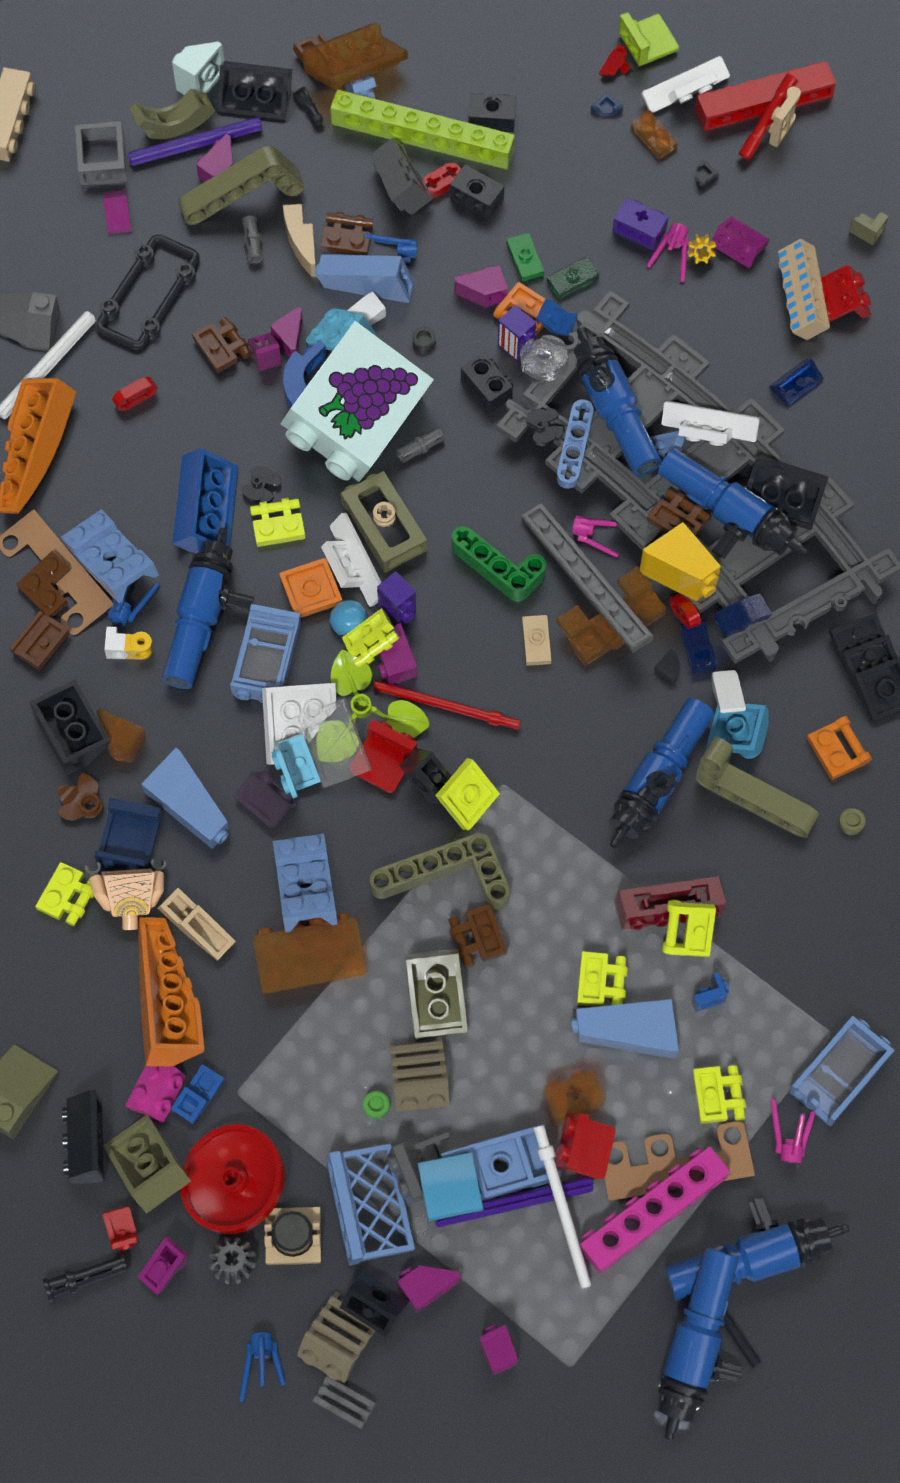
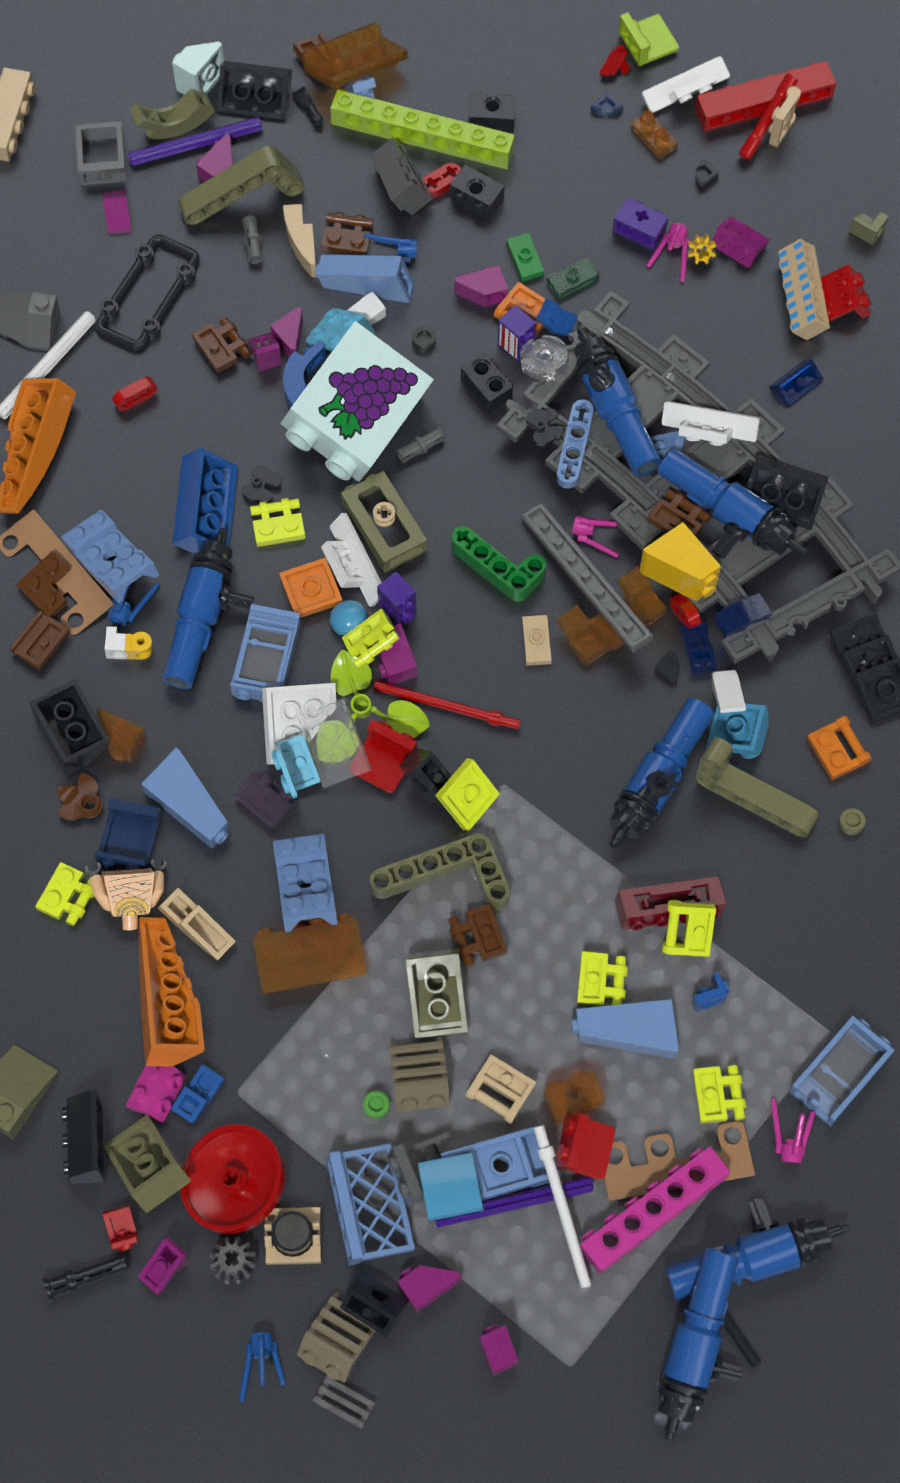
(505, 1081): none -> tan plate

